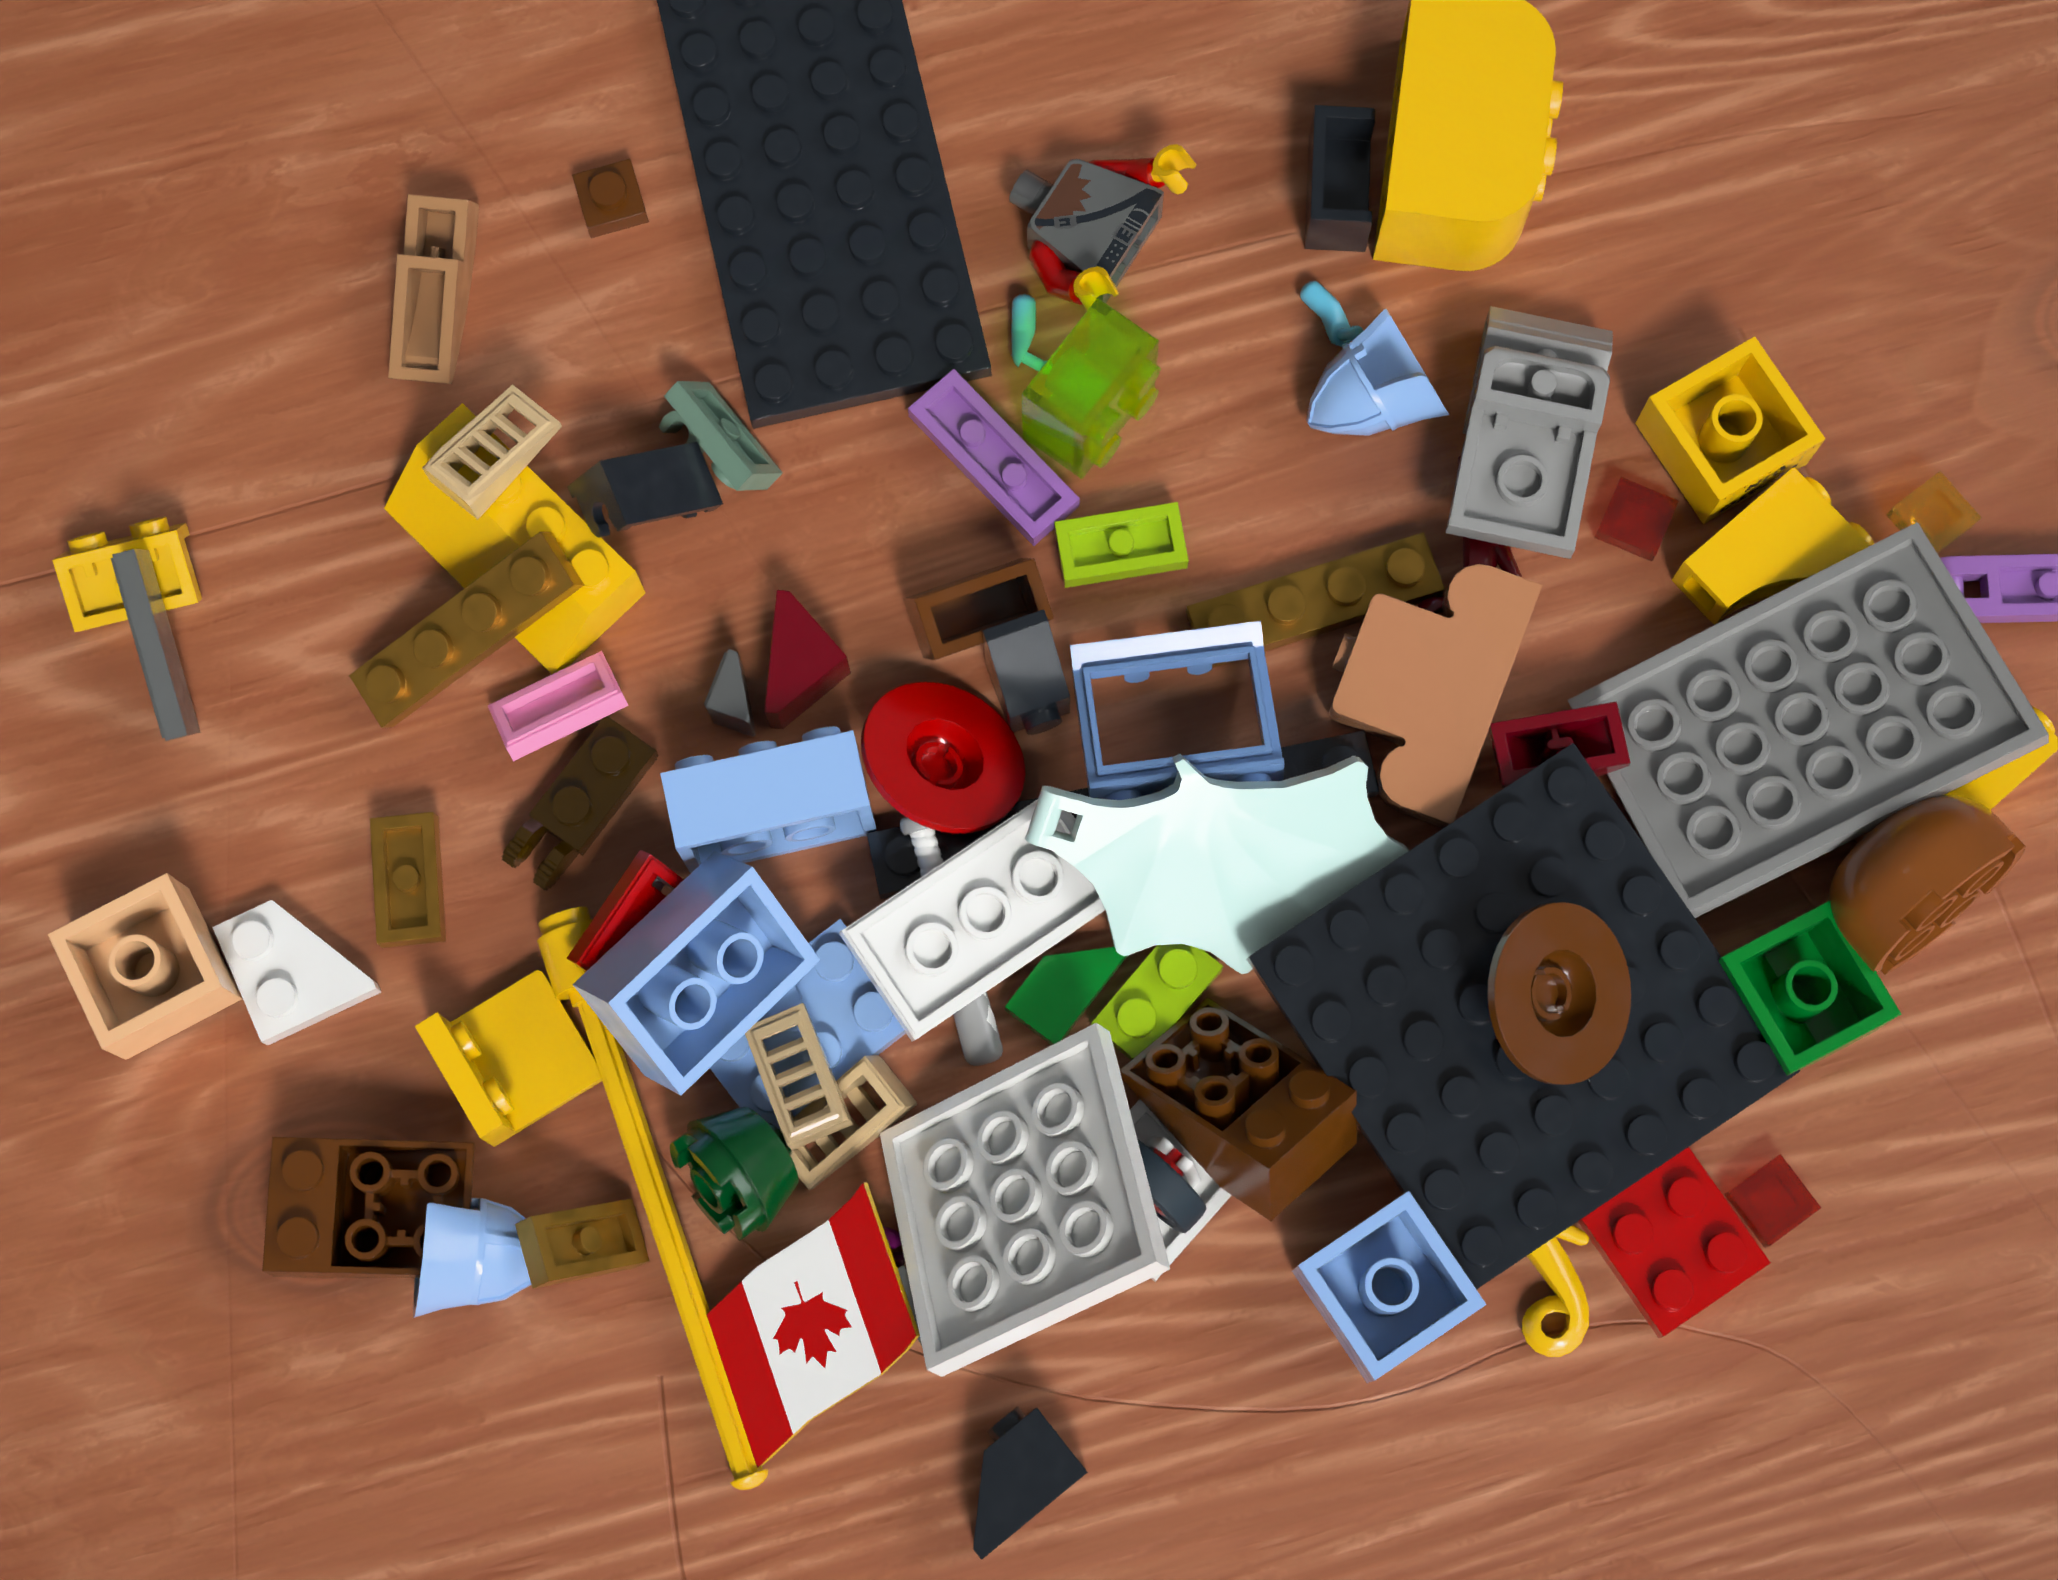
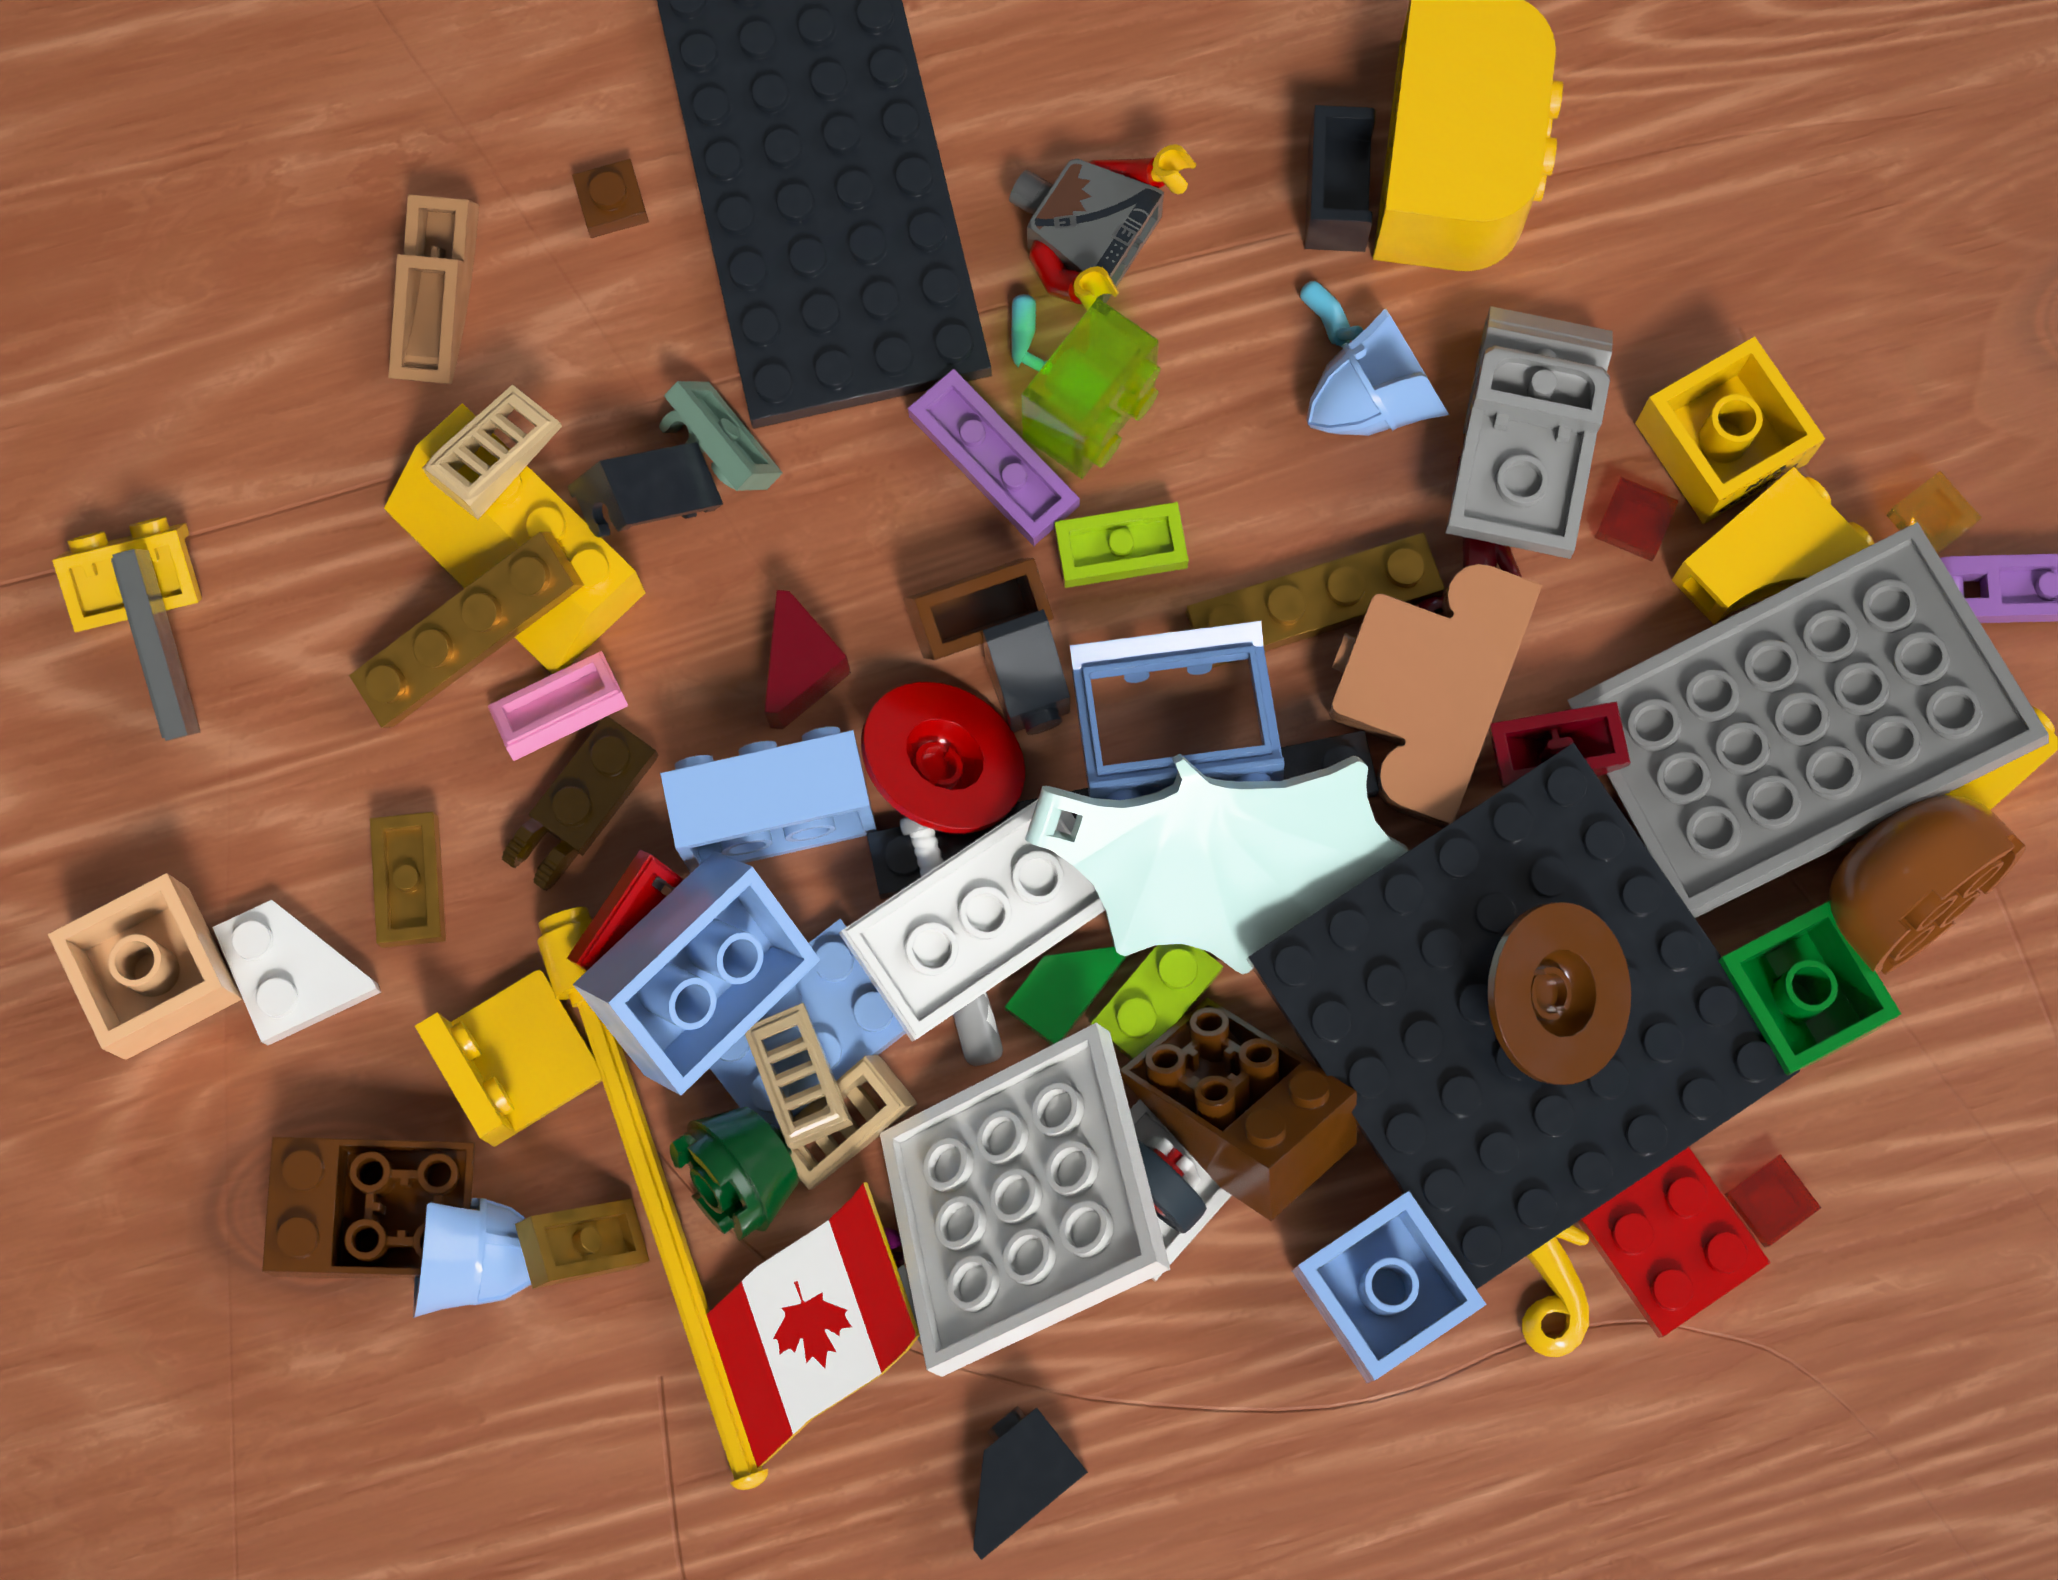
(729, 697): dark grey slope -> none

